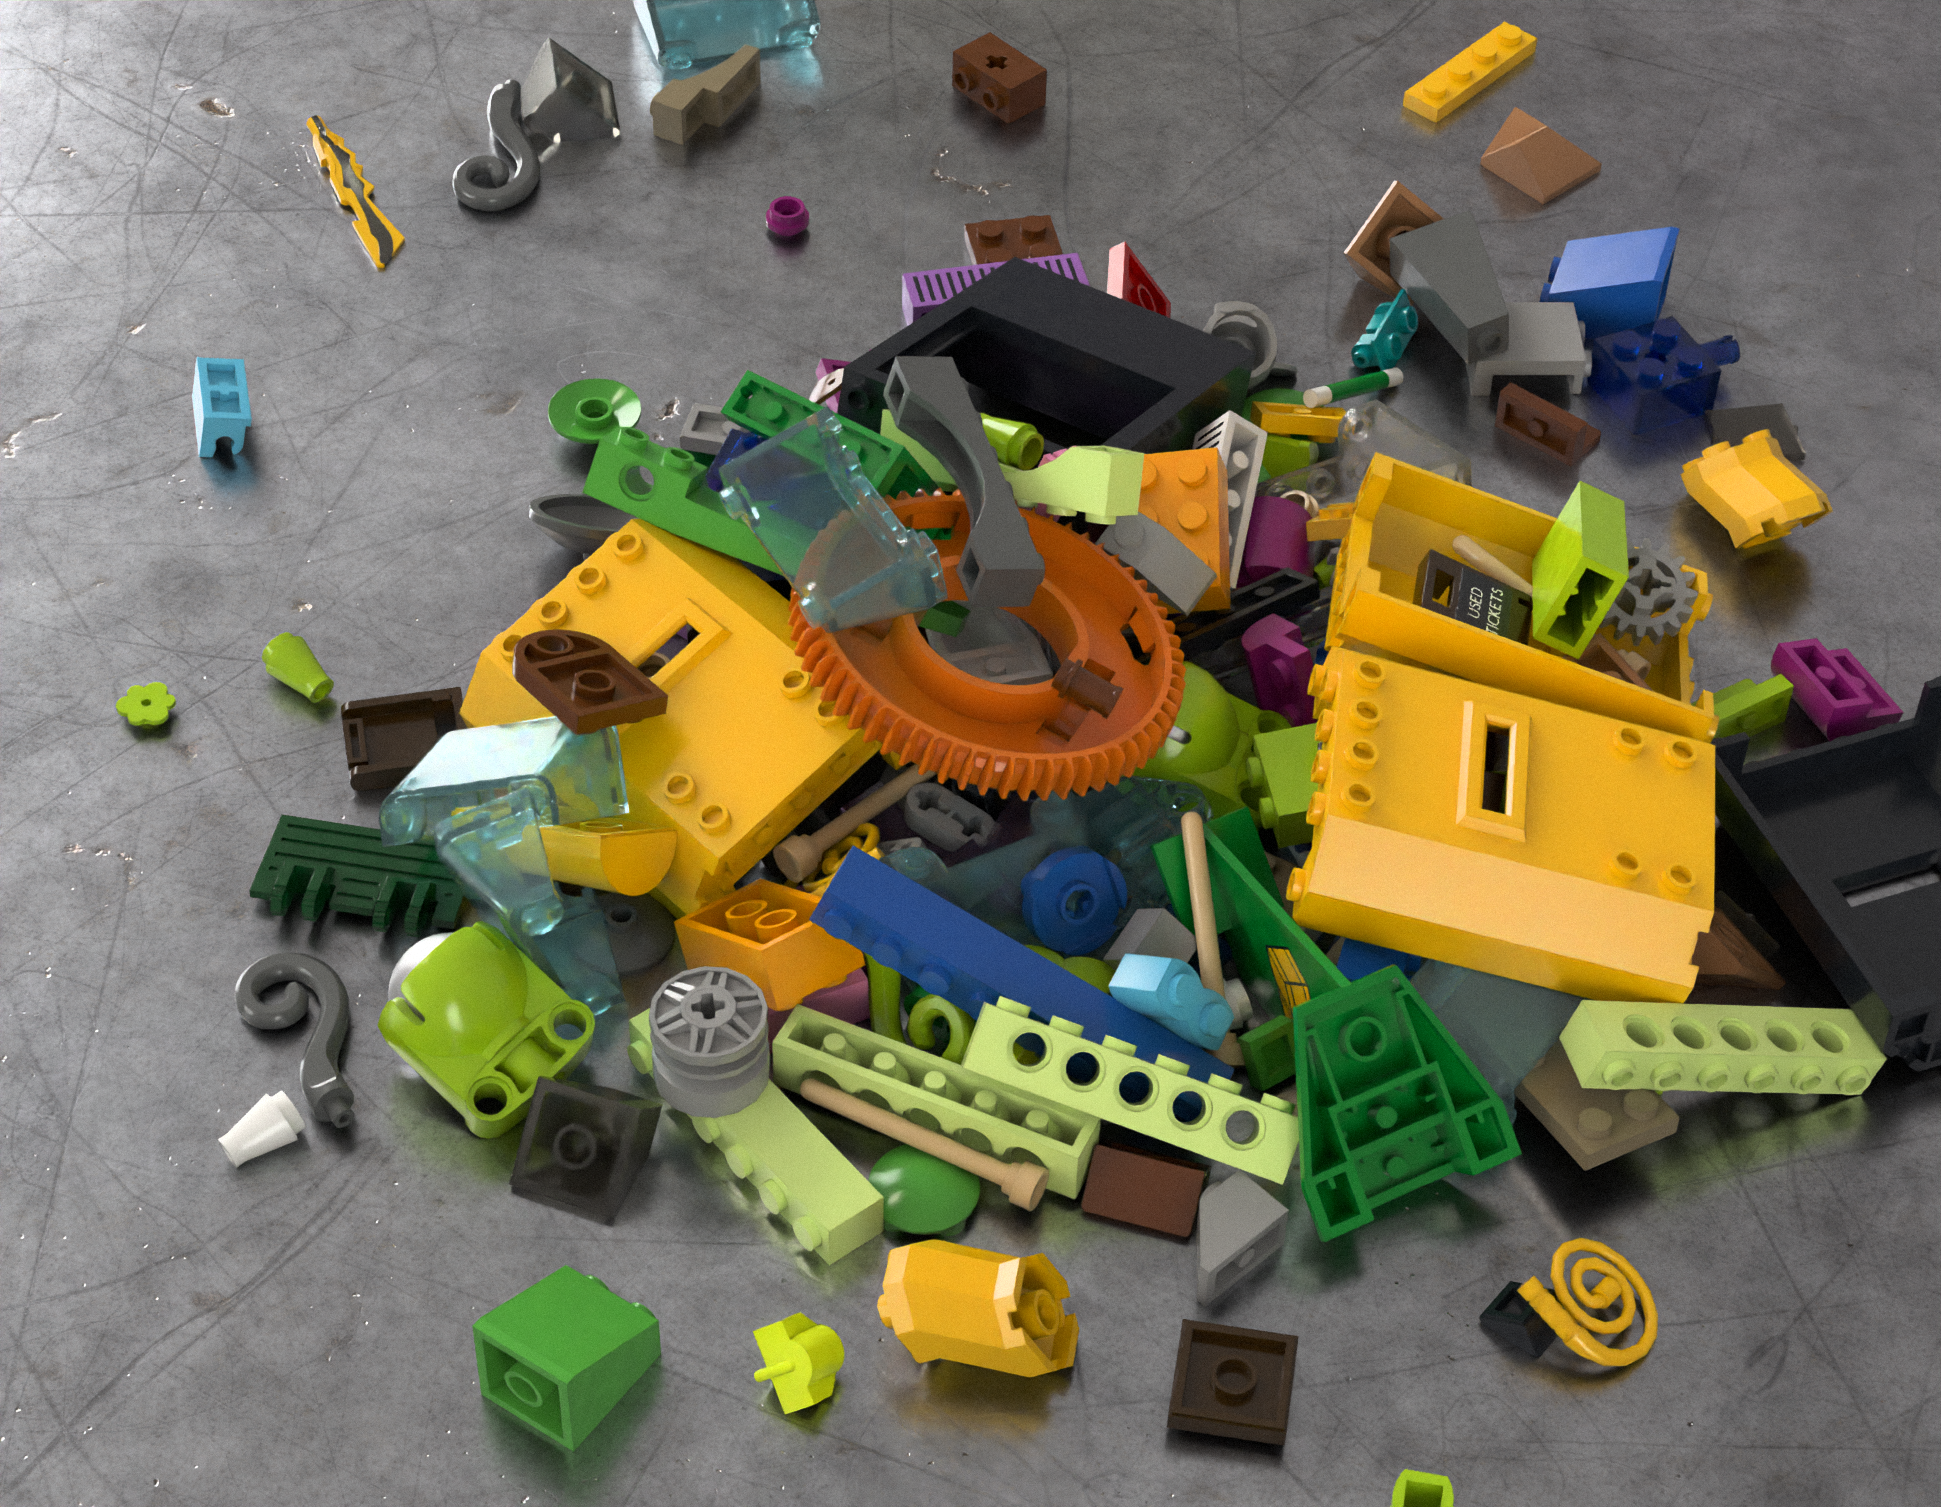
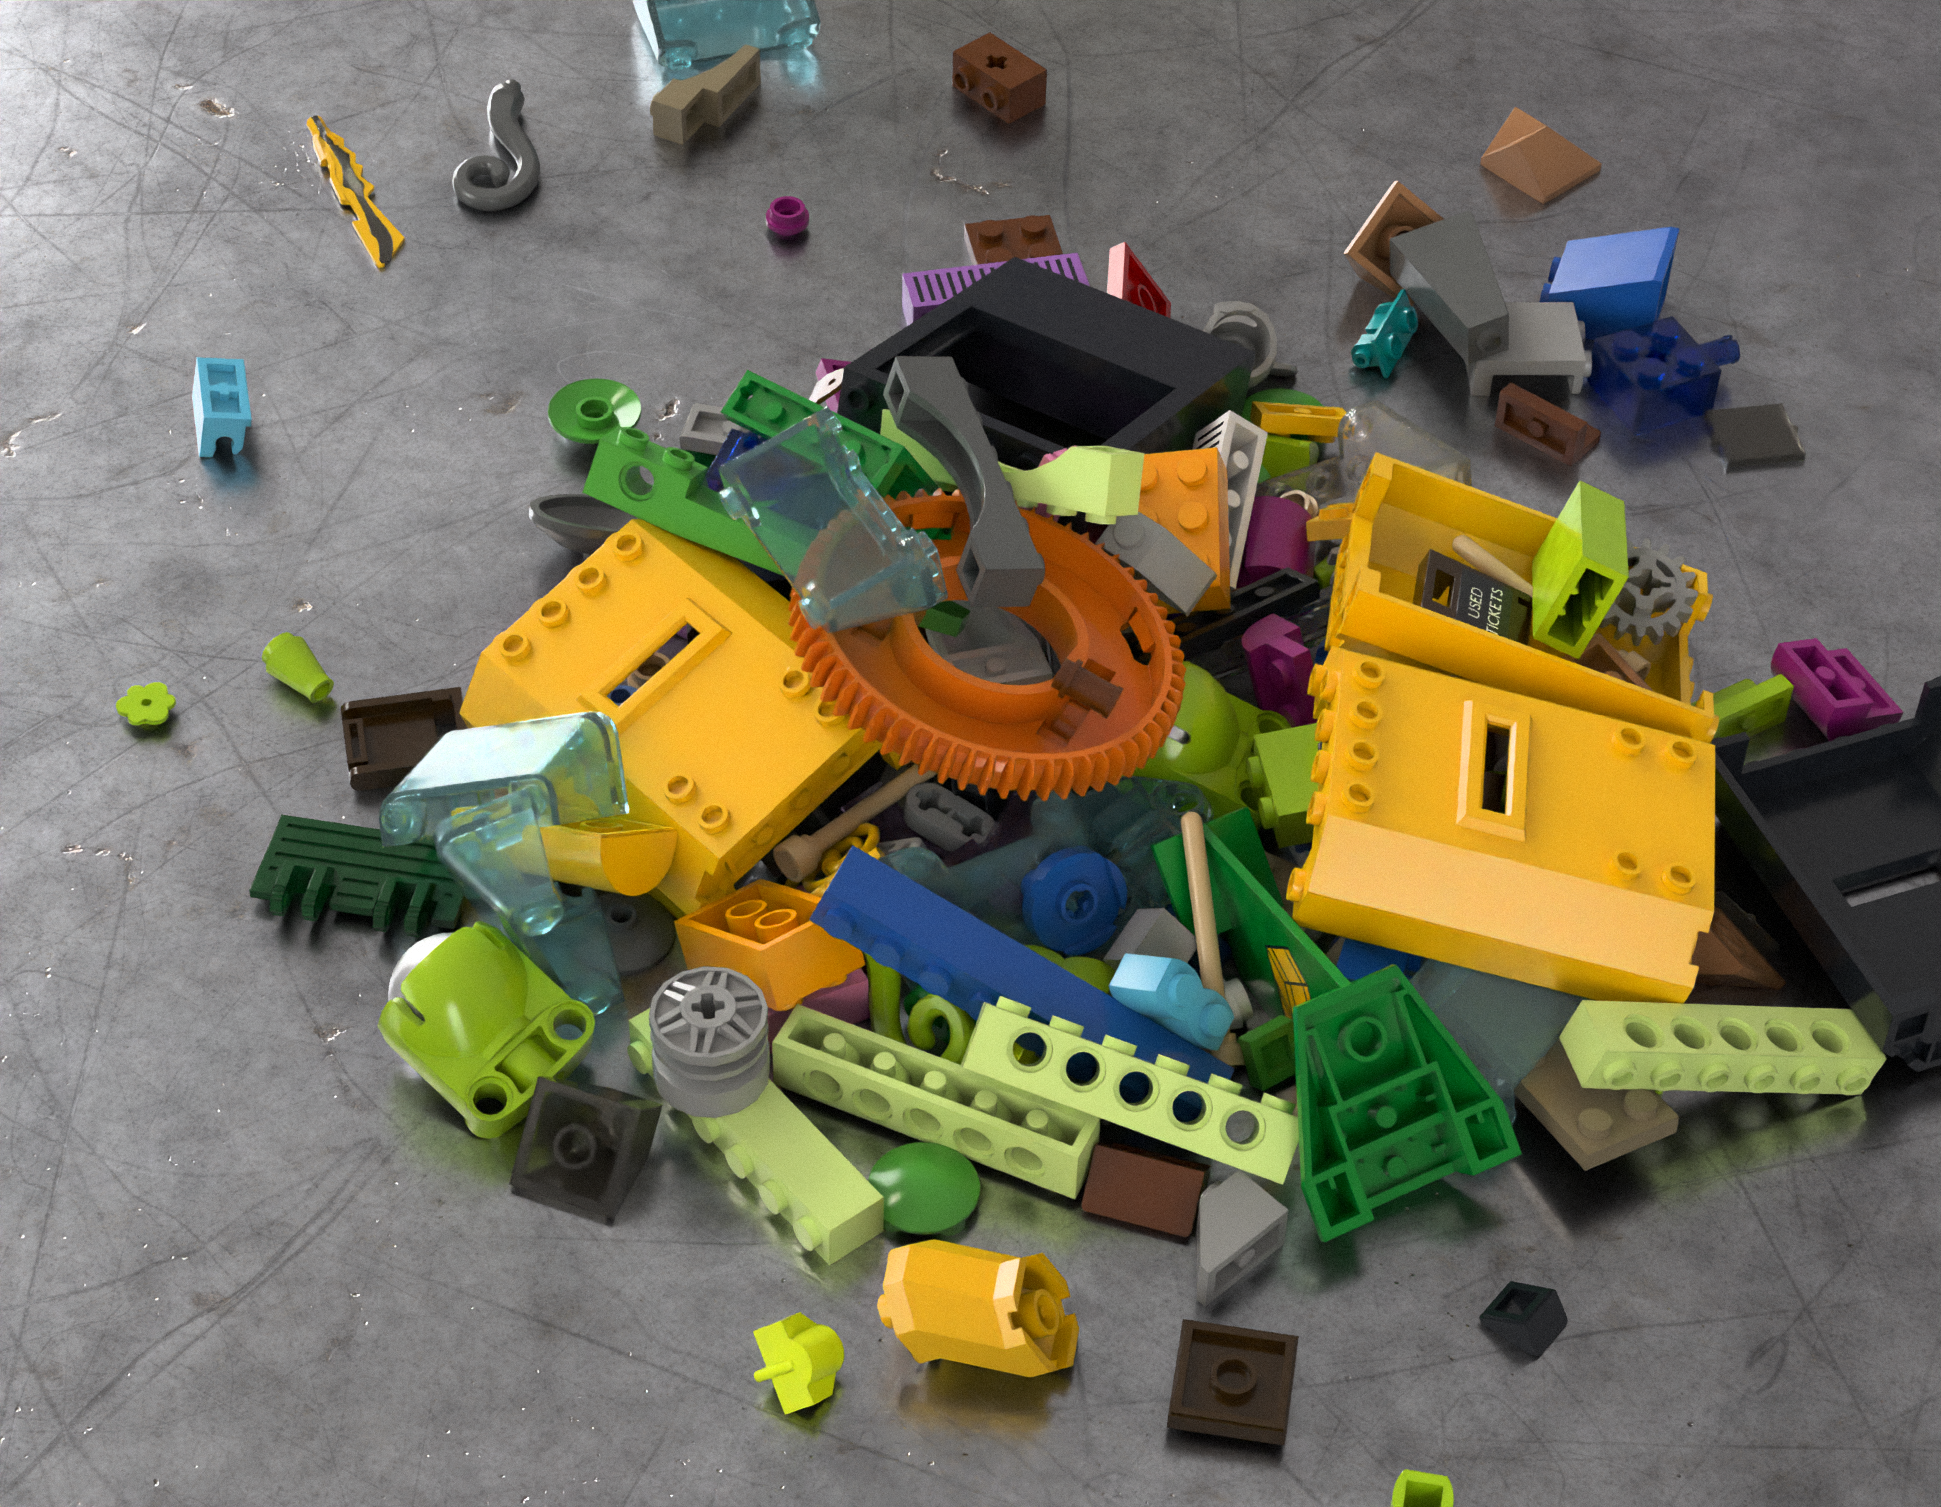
(263, 1129): white cone -> none
(319, 1074): dark grey plant -> none
(564, 1353): bright green slope -> none
(567, 98): clear smoke slope -> none
(584, 681): reddish brown plate -> none
(1014, 441): lime cone -> none
(1022, 1182): tan piece -> none
(1352, 387): bar -> none
(1469, 72): yellow plate -> none
(1615, 1283): yellow piece -> none
(1754, 490): yellow brick -> none

